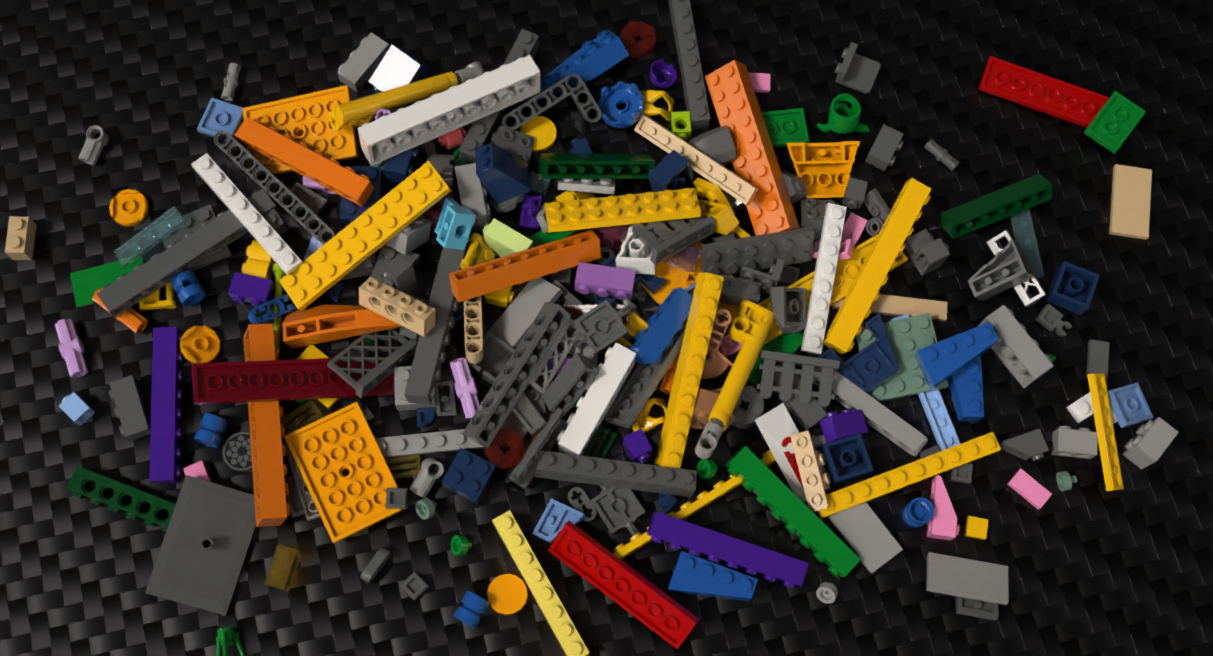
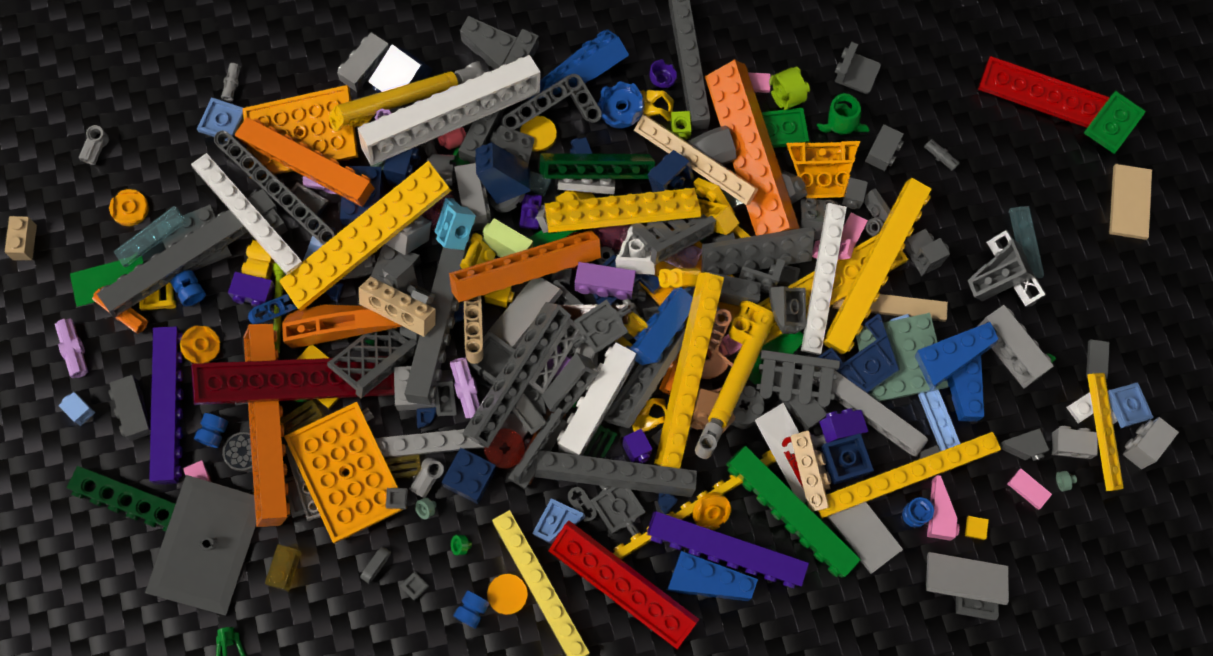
(421, 294): none -> dark grey tile
(487, 41): none -> dark grey wedge
(640, 29): clear red plate -> none
(678, 277): none -> yellow brick
(706, 468): green tile -> none
(711, 510): none -> light orange tile
(789, 88): none -> lime brick
(827, 592): light grey tile -> none
(962, 474): dark grey tile -> none
(996, 206): dark green brick -> none
(1051, 319): dark grey plate -> none
(1072, 288): dark blue brick -> none

